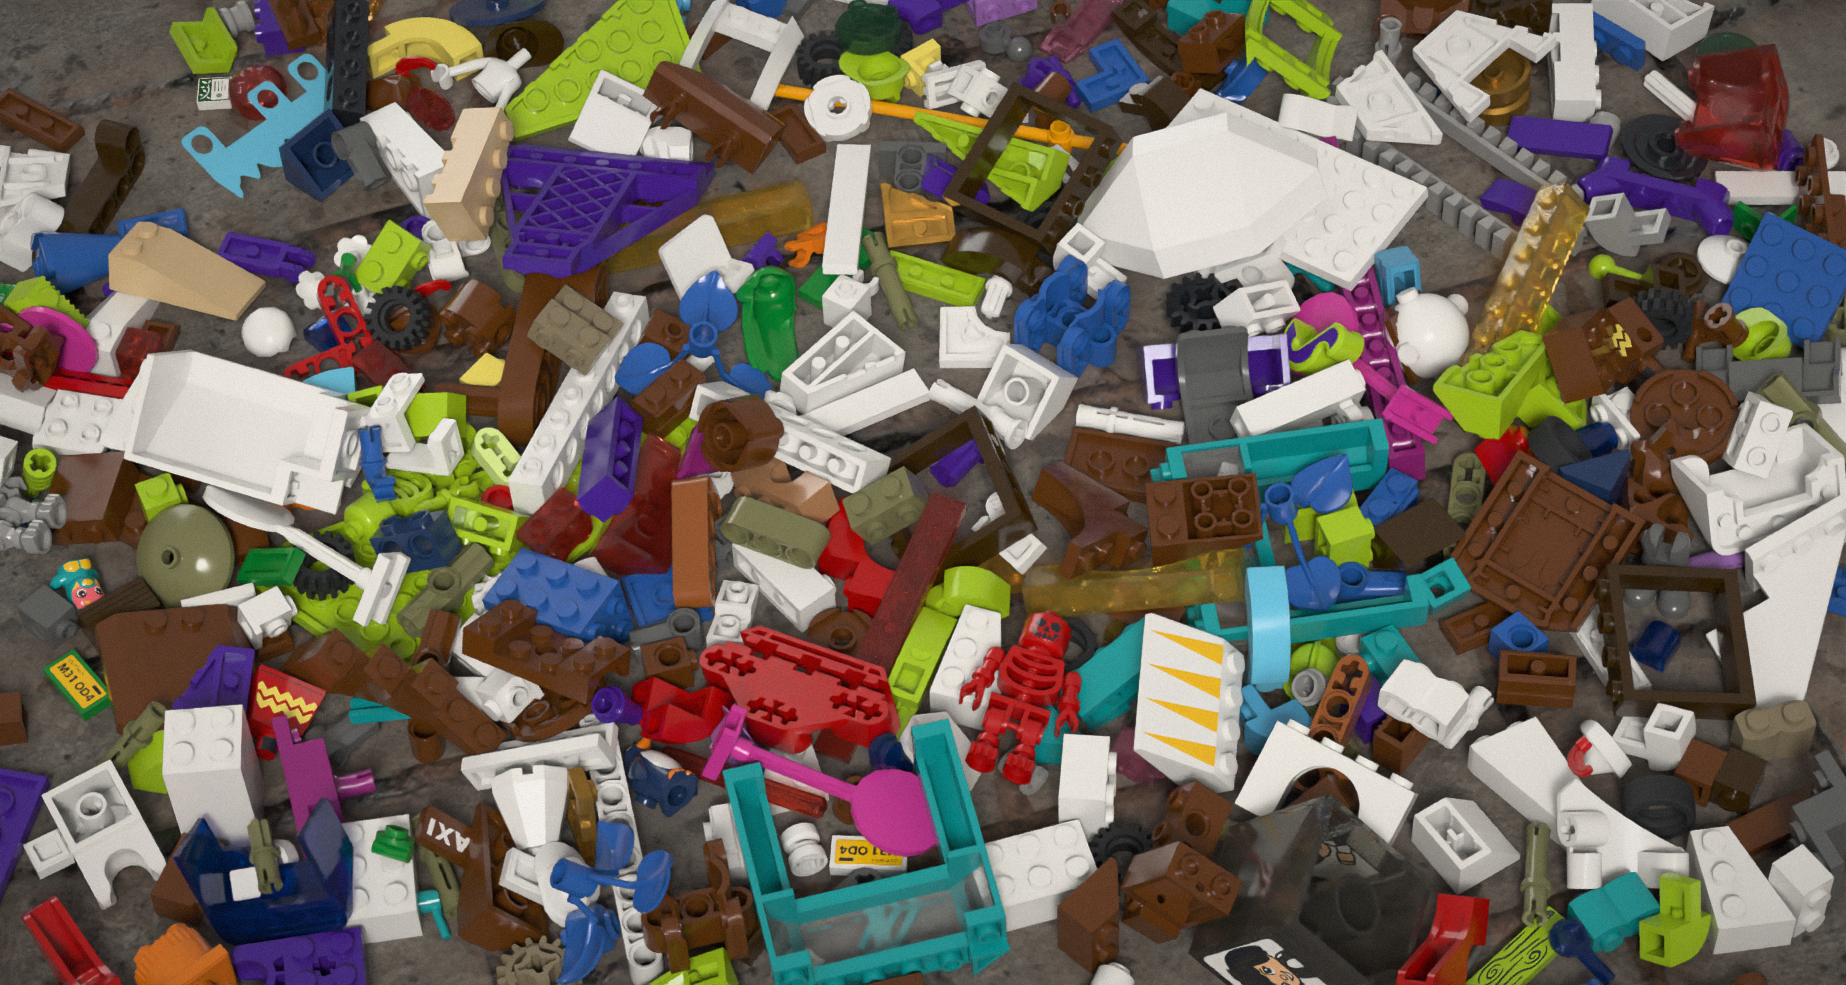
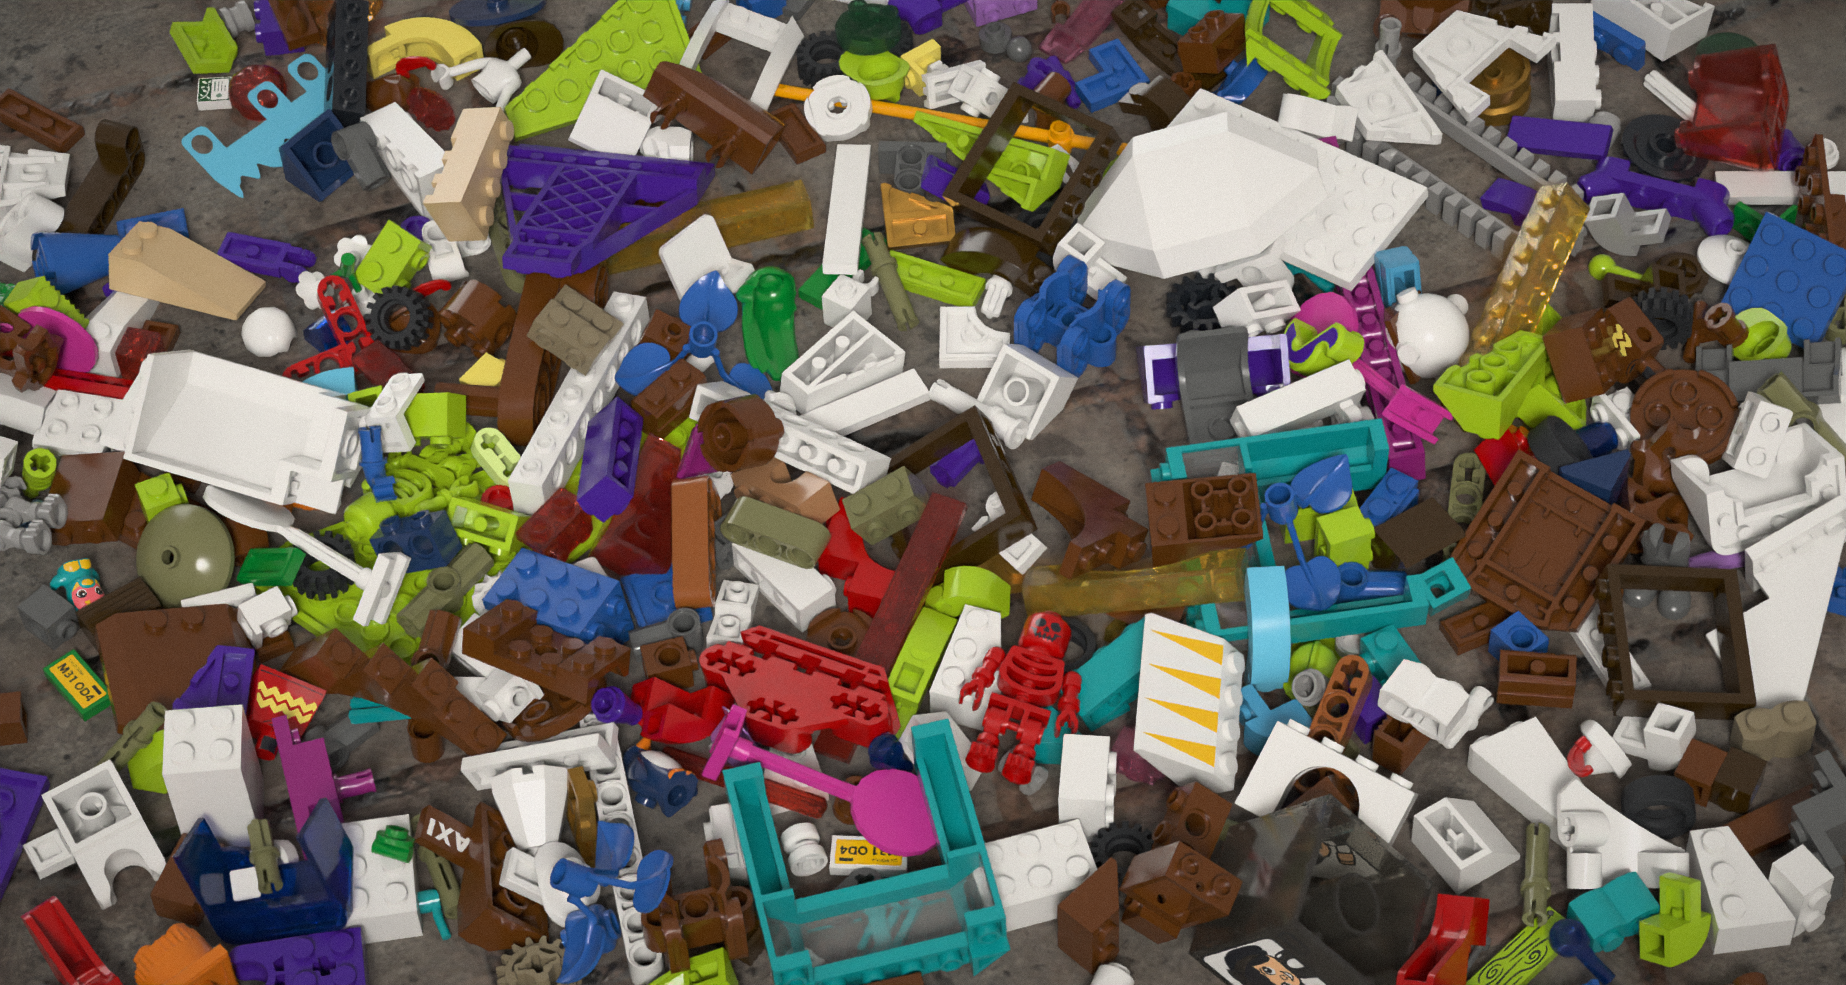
(436, 457): white bracket -> none
(763, 251): dark purple tile -> none
(807, 242): orange plate -> none
(1116, 460): reddish brown tile -> none
(1133, 424): white pin -> none
(1656, 645): clear blue brick -> none

